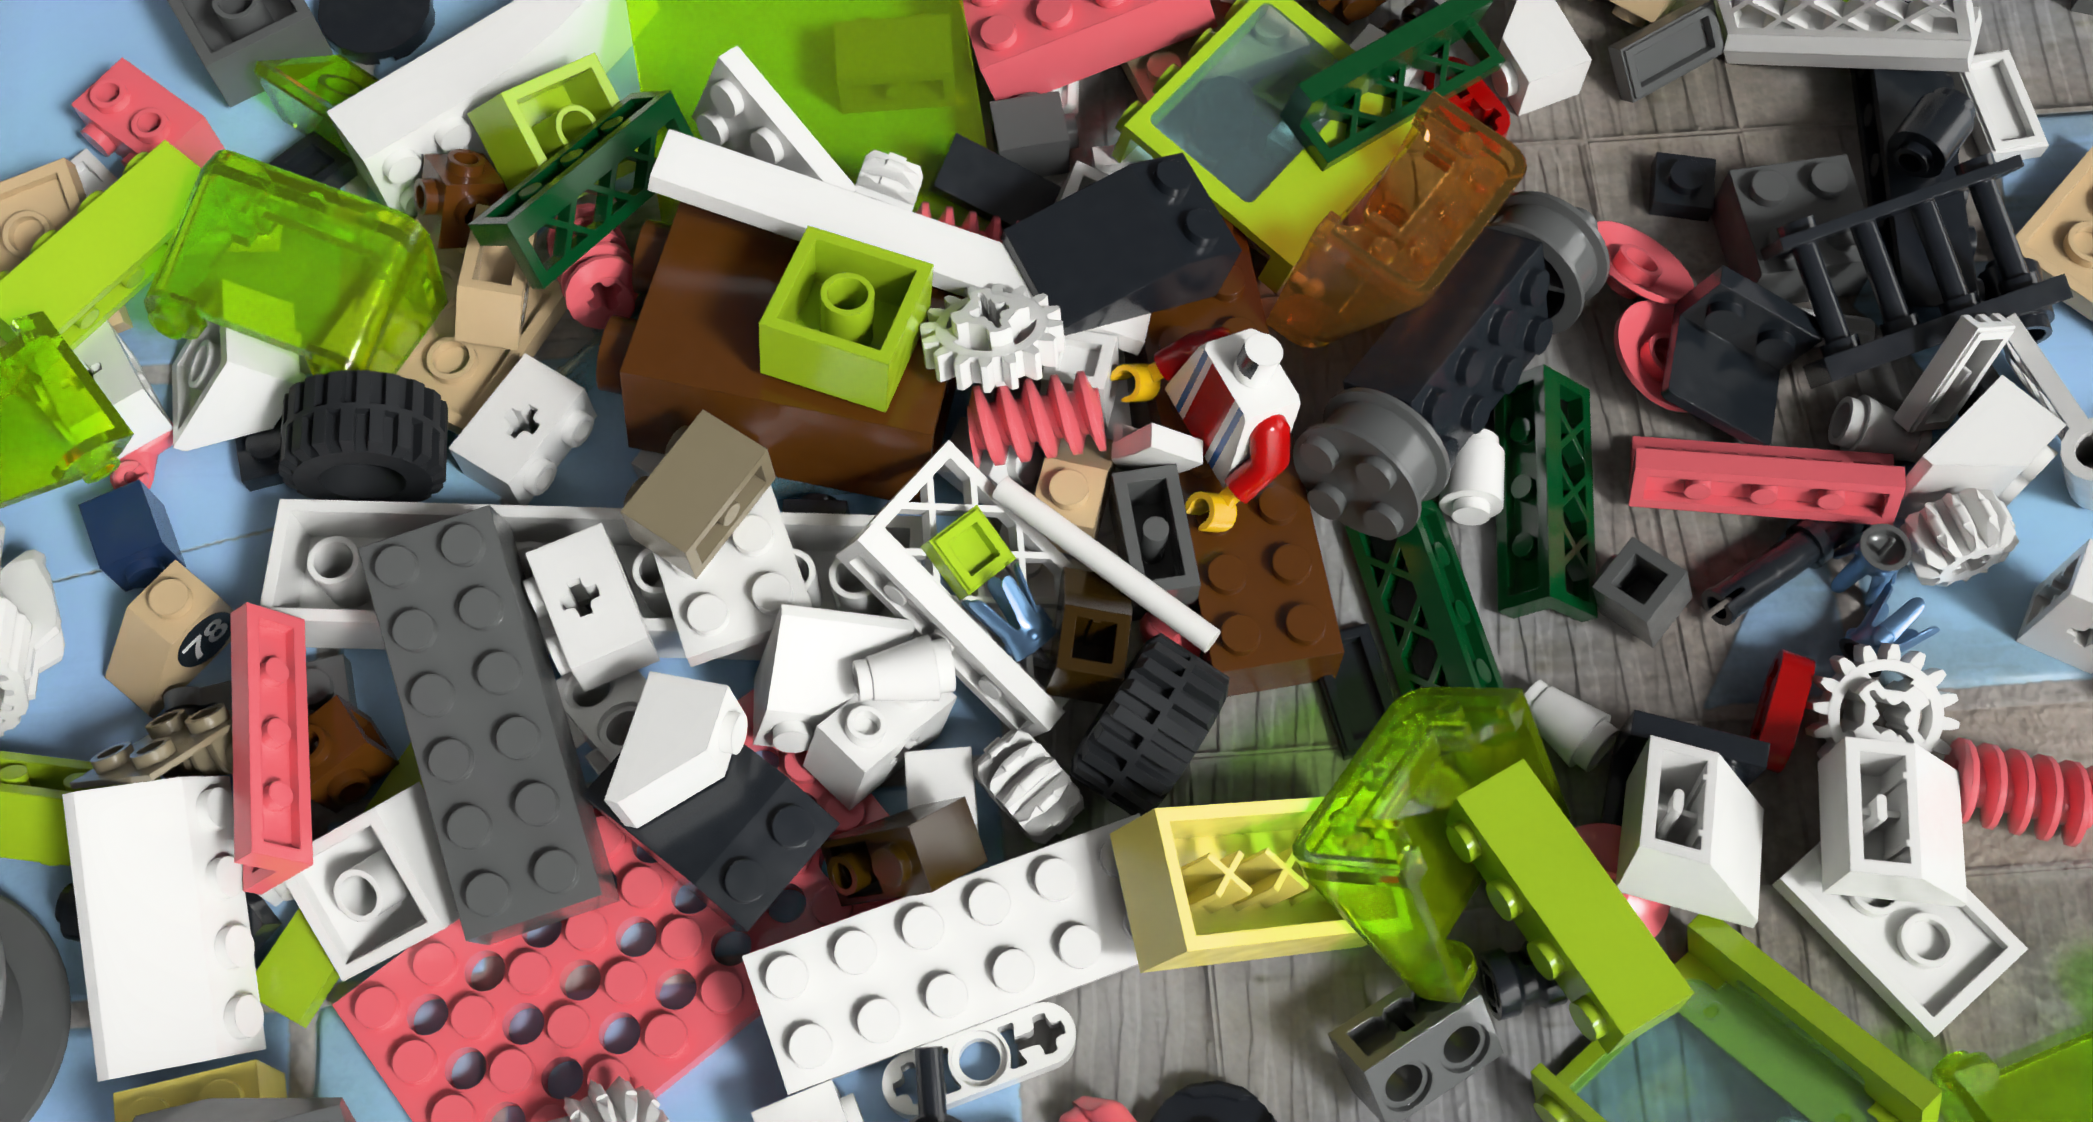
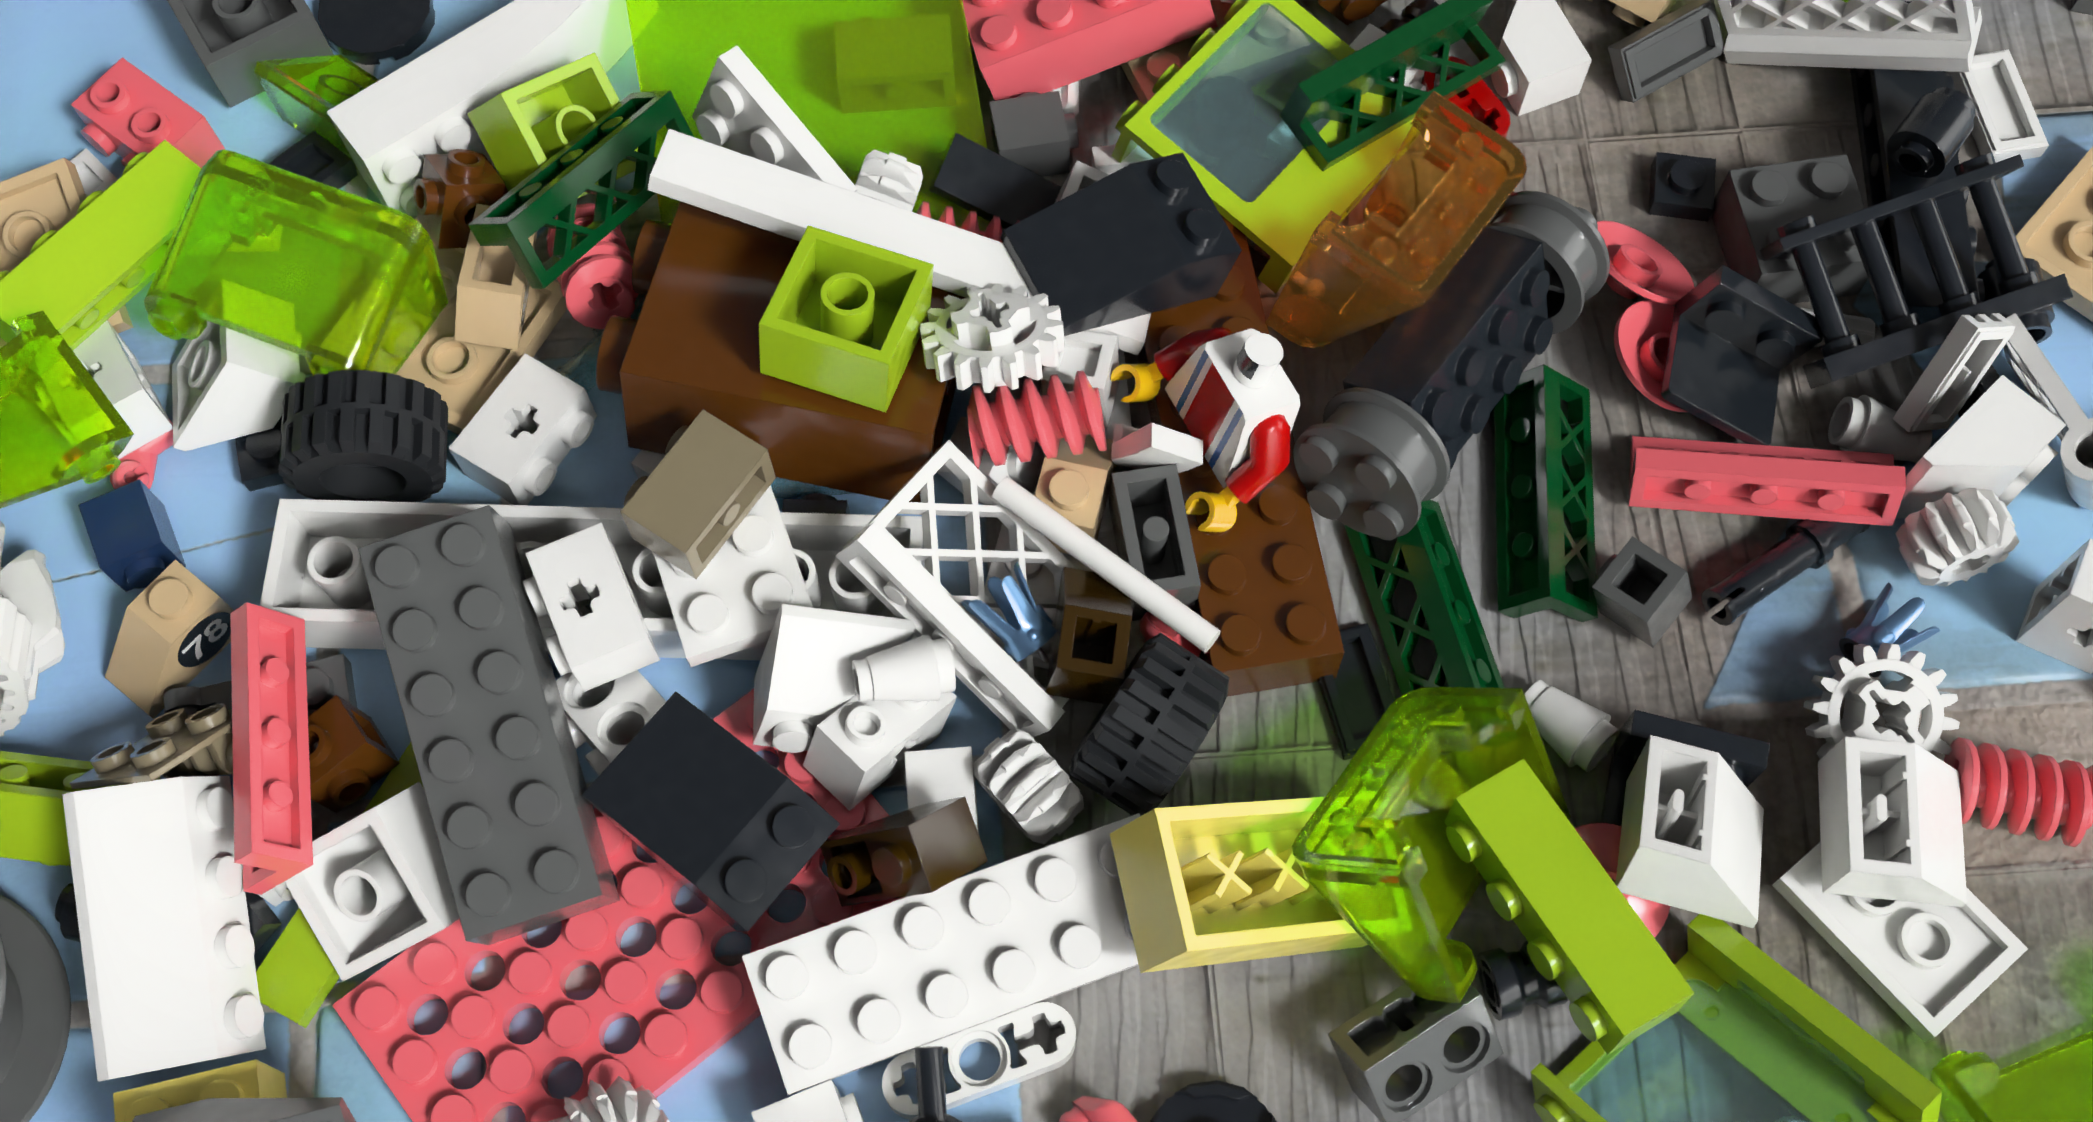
(674, 746): white slope -> none
(968, 552): lime tile -> none
(1476, 481): white brick -> none
(1783, 705): red beam -> none
(1877, 554): piece -> none

